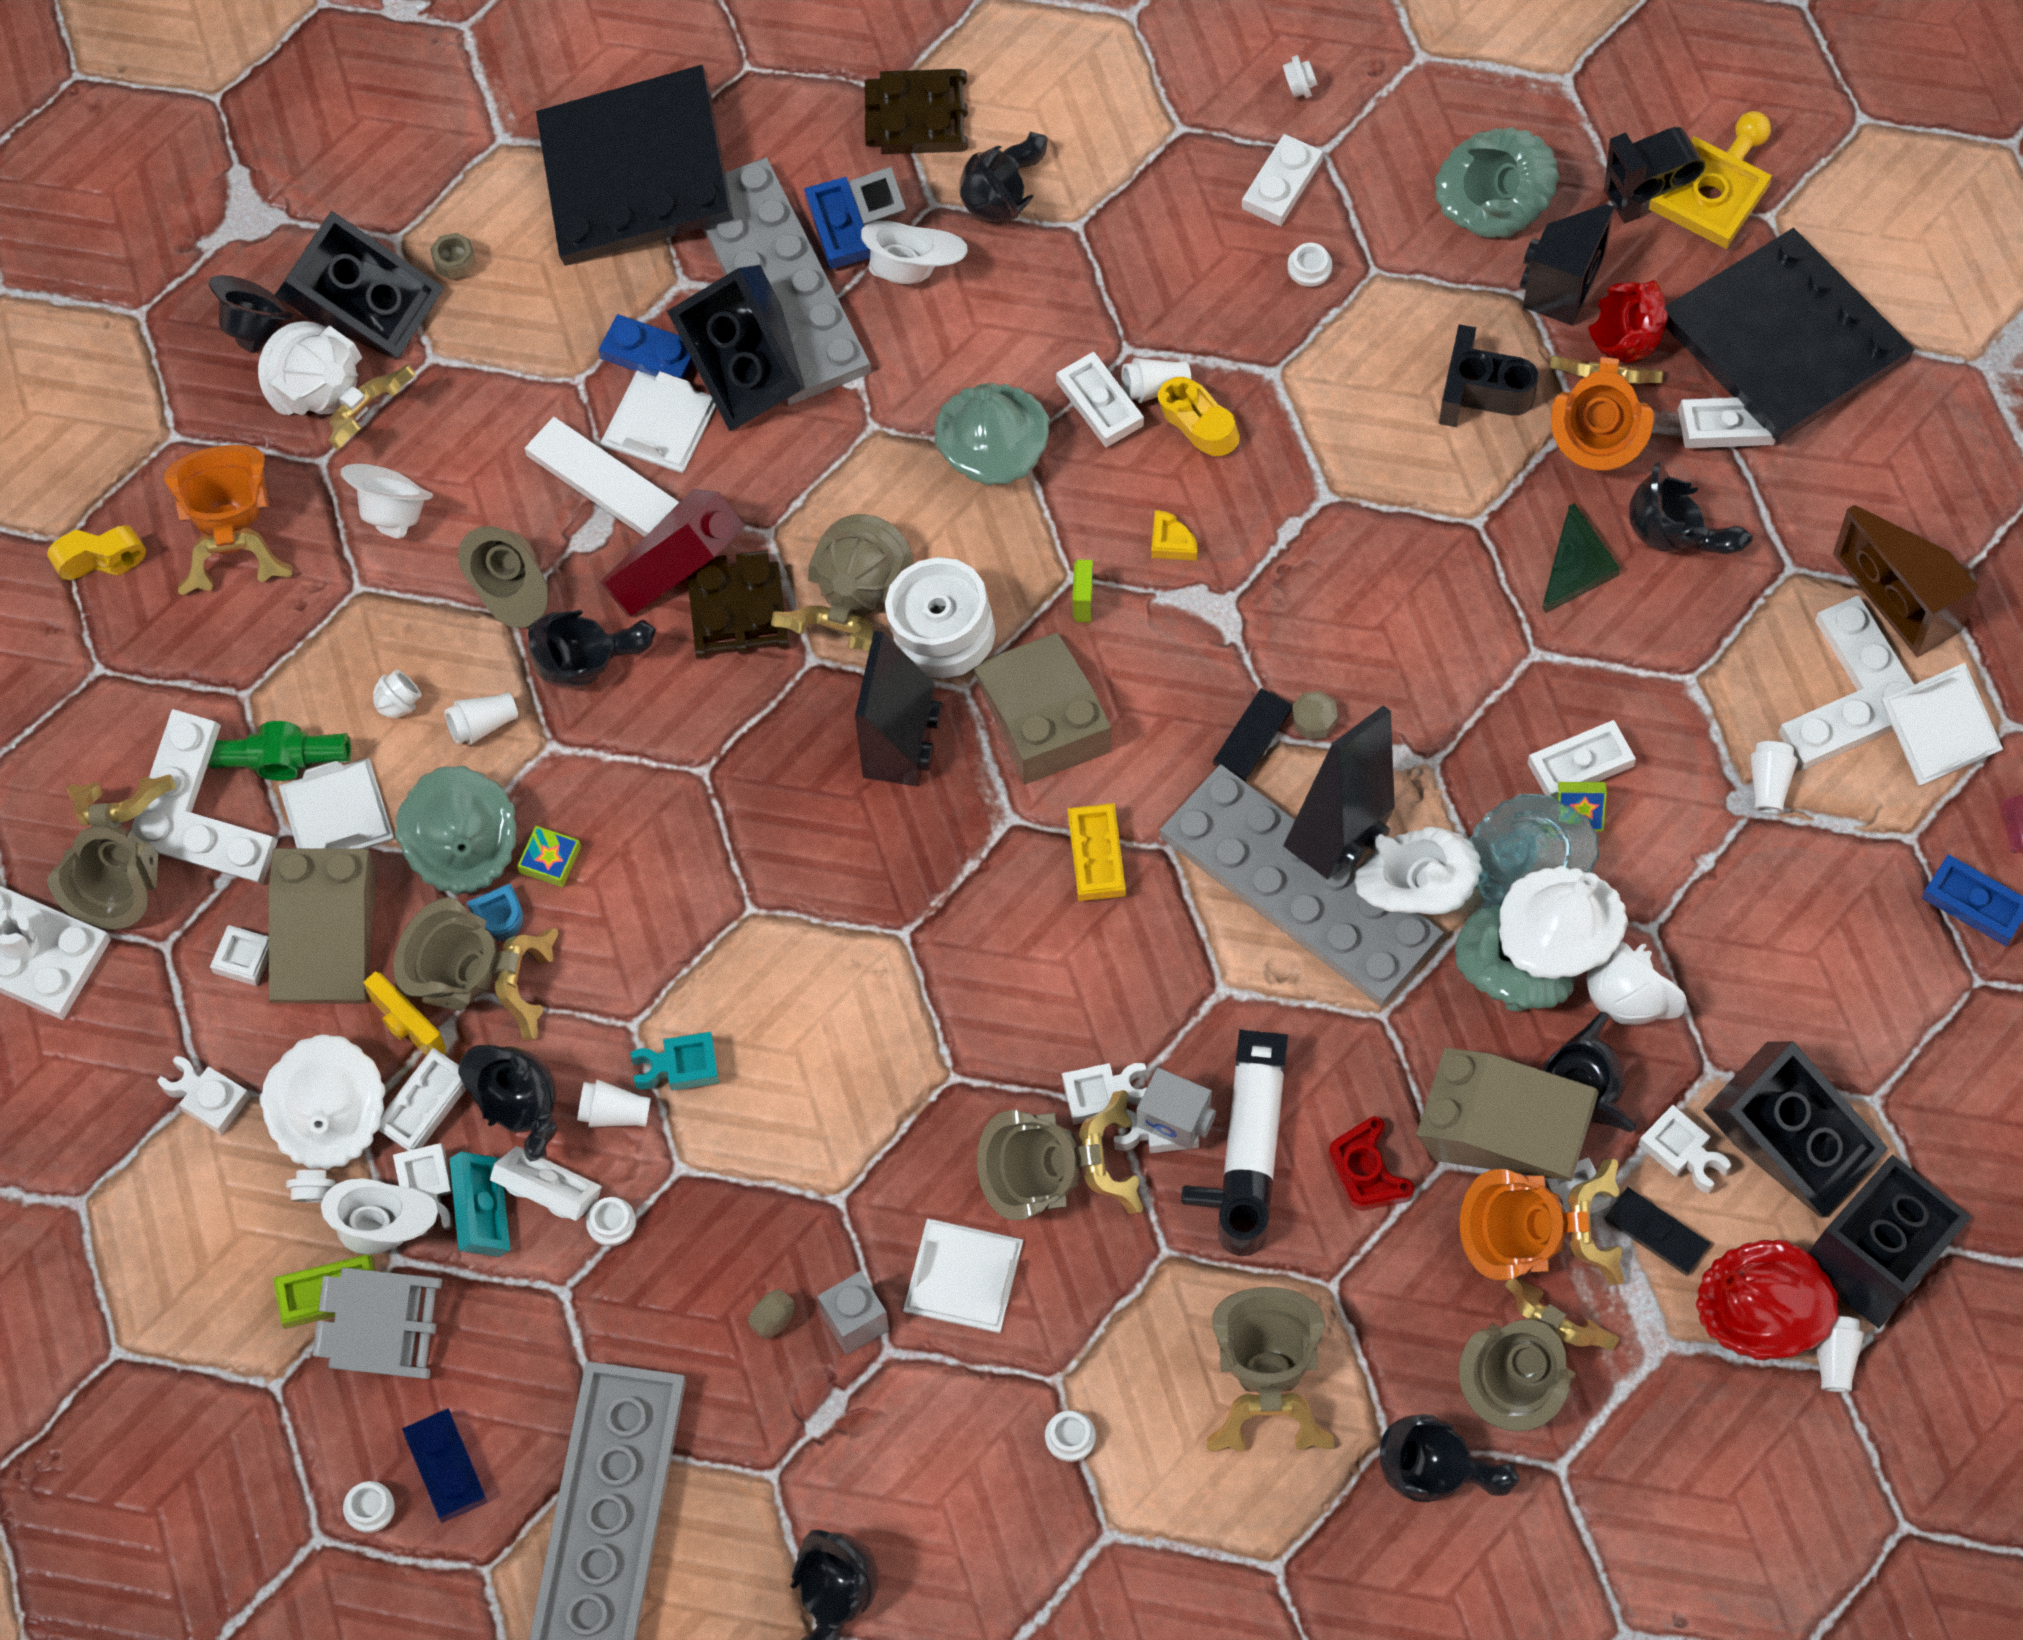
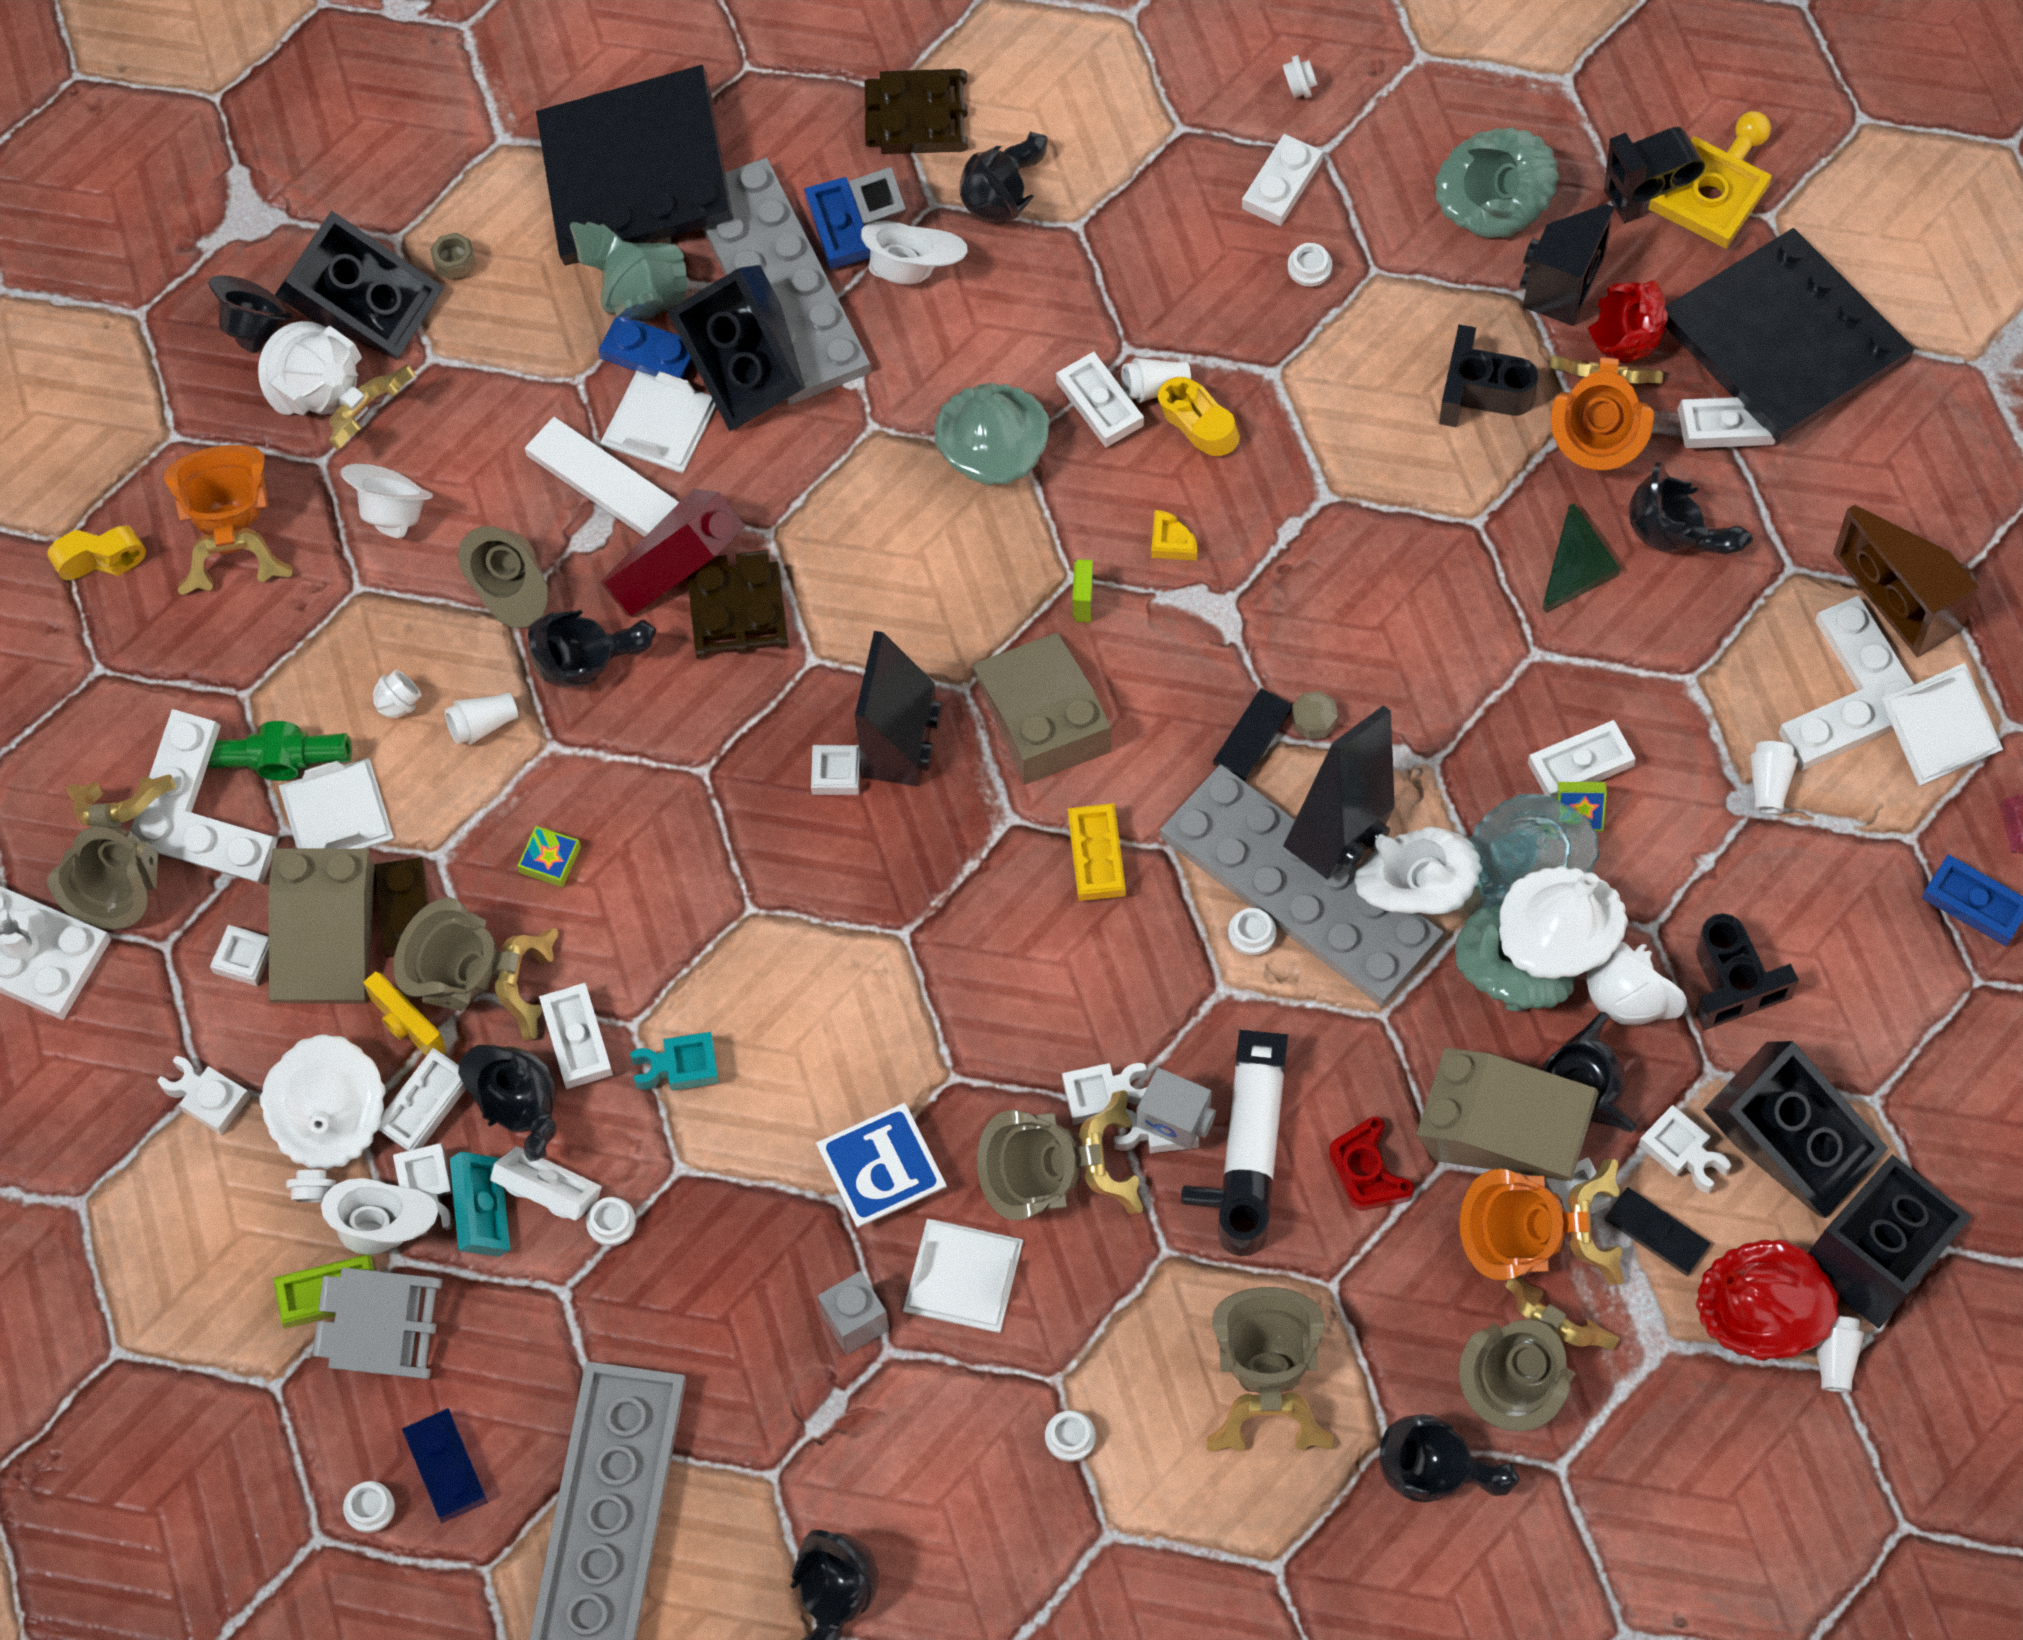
(401, 896): none -> dark brown plate
(457, 829): sand green piece -> none
(500, 910): dark azure tile -> none
(575, 1036): none -> white plate
(611, 1106): white cone -> none
(635, 276): none -> sand green helmet
(771, 1314): dark tan tile -> none
(835, 770): none -> white tile
(854, 571): dark tan helmet -> none
(881, 1165): none -> piece
(941, 616): white wheel -> none
(1252, 931): none -> white plate
(1737, 962): none -> black tile

